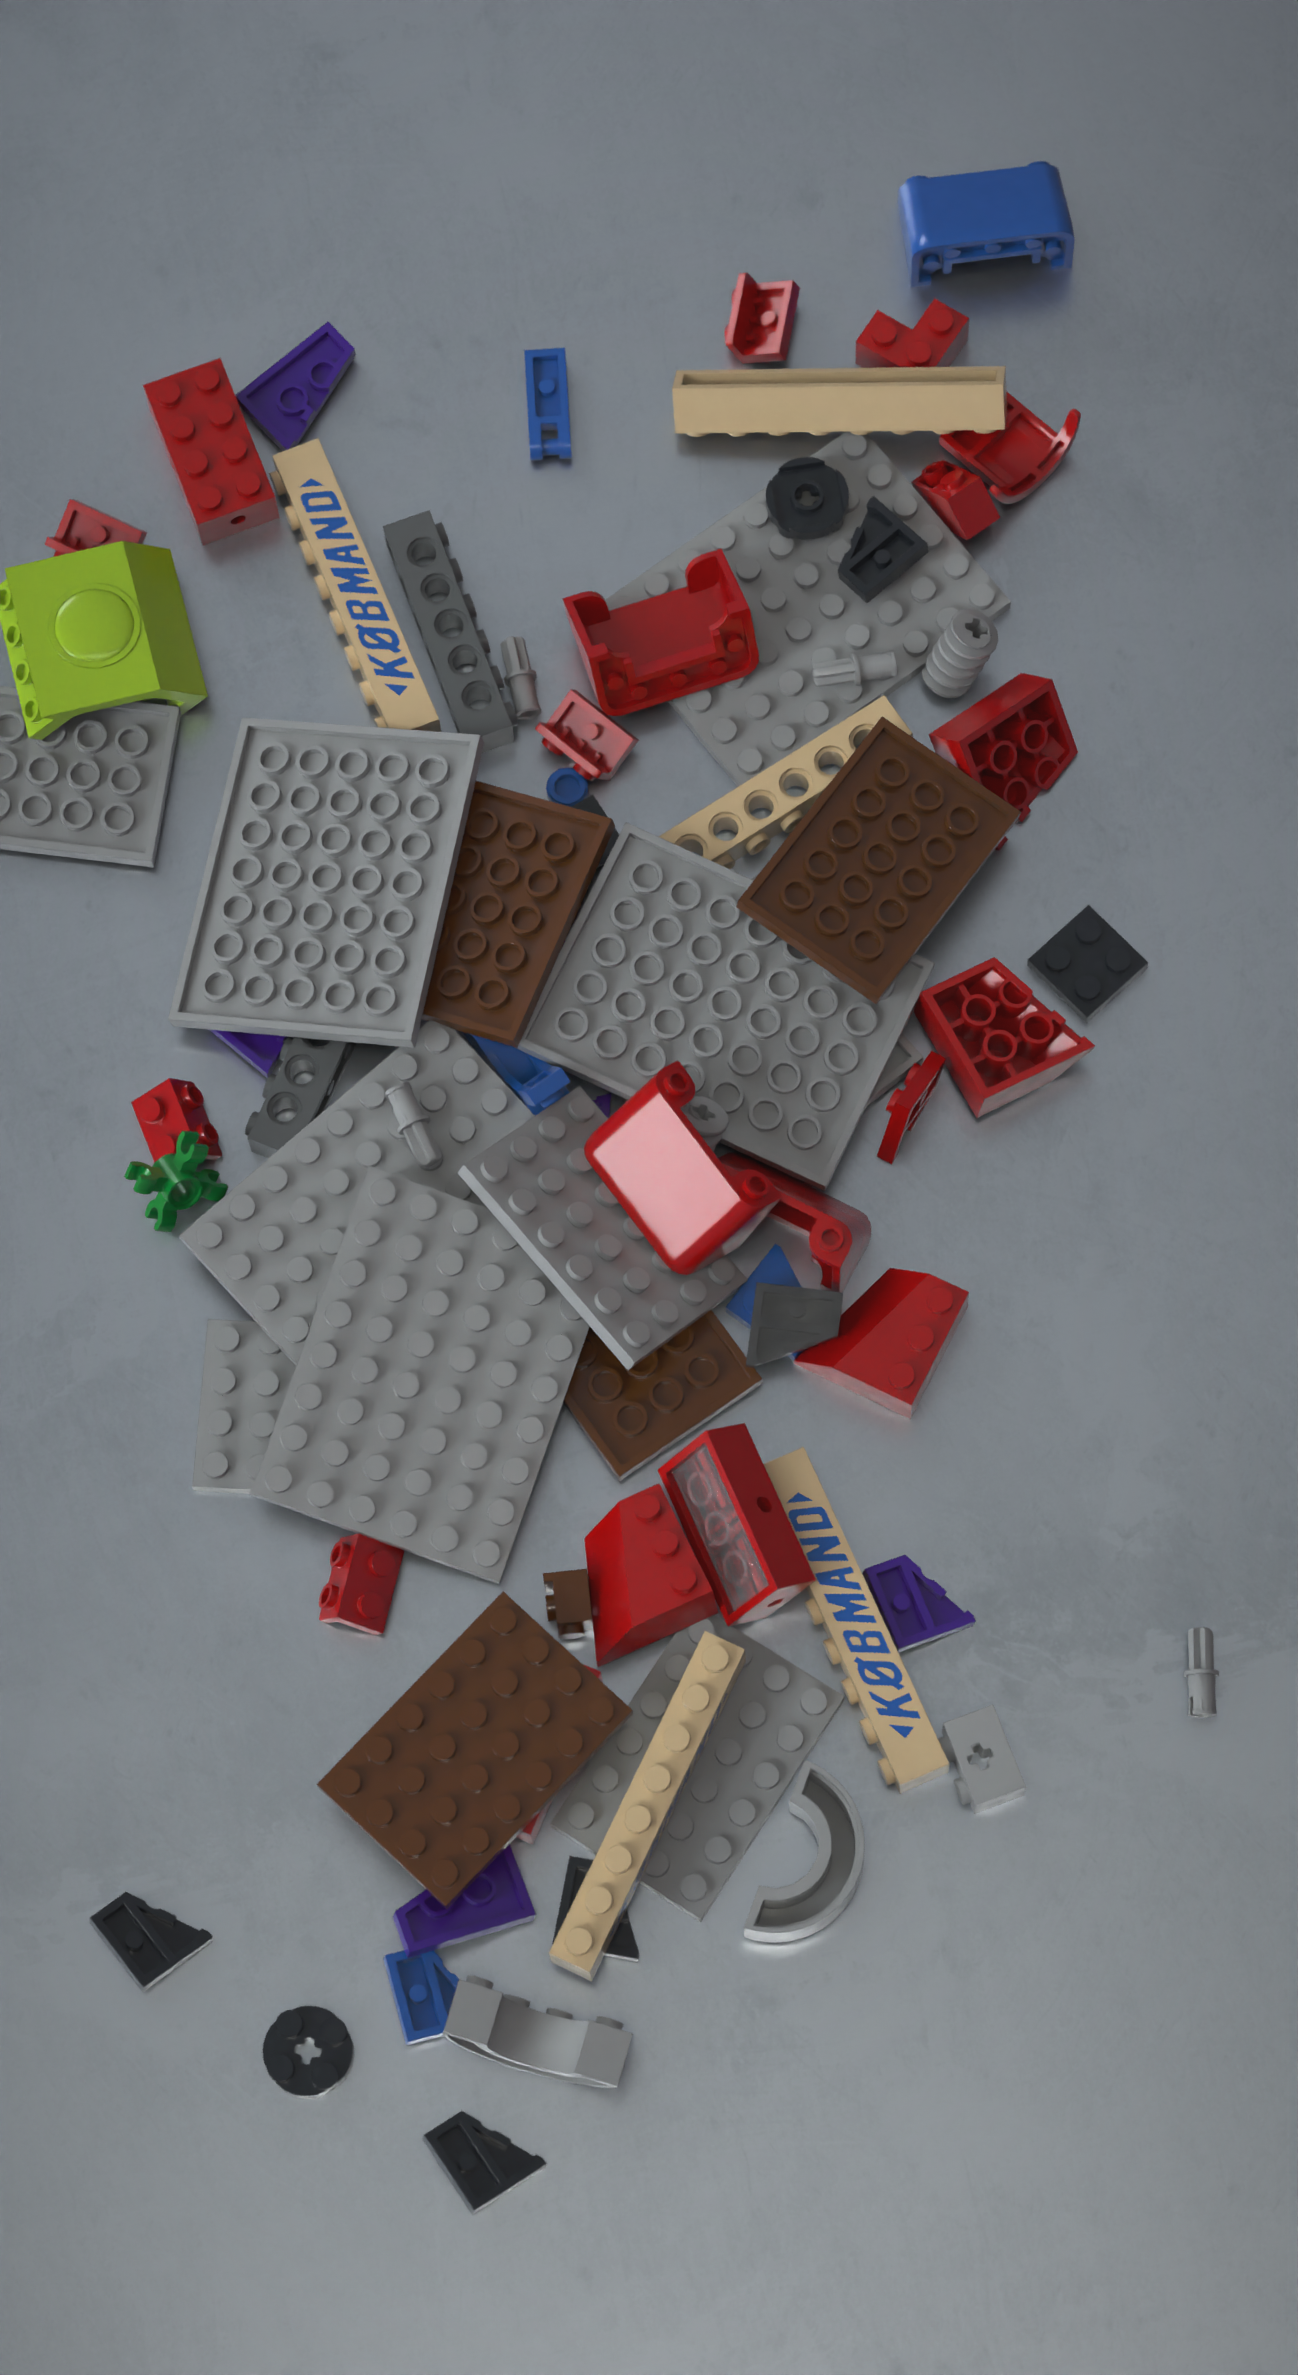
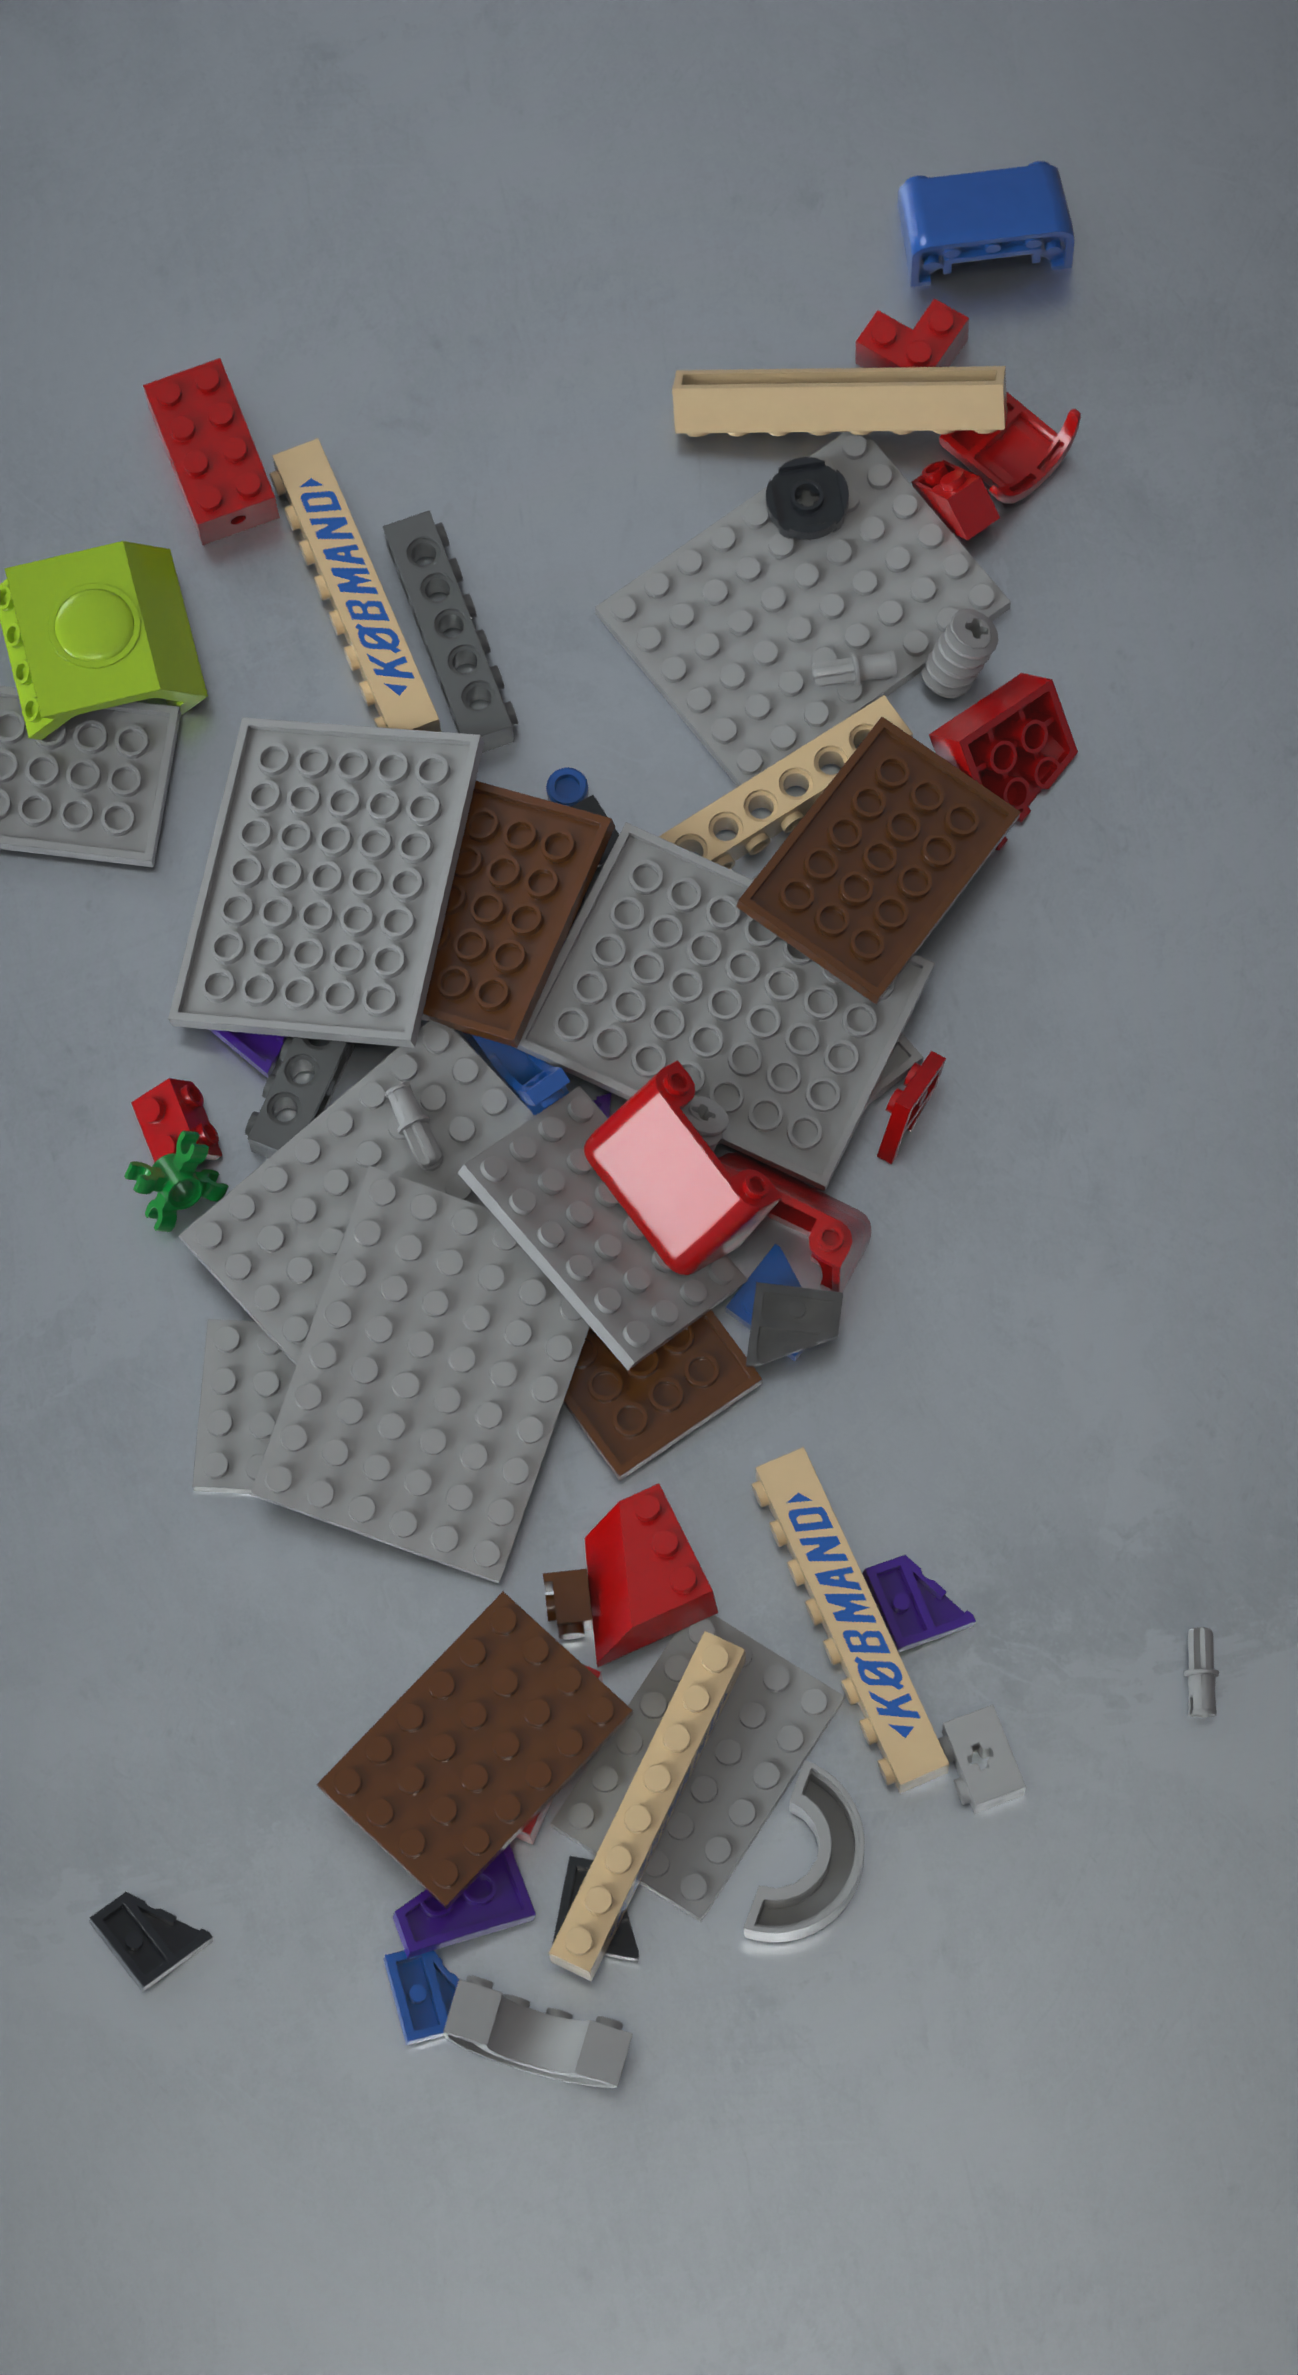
(88, 527): red bracket -> none
(297, 386): dark purple wing -> none
(323, 2072): black plate -> none
(360, 1583): red bracket -> none
(479, 2160): black wing -> none
(520, 678): light grey axle -> none
(547, 402): blue plate -> none
(587, 737): bracket -> none
(666, 641): red windscreen -> none
(736, 1524): red brick -> none
(761, 319): red bracket -> none
(879, 552): black wing -> none
(891, 1339): red wedge -> none
(996, 1035): red wedge -> none
(1087, 963): black plate -> none

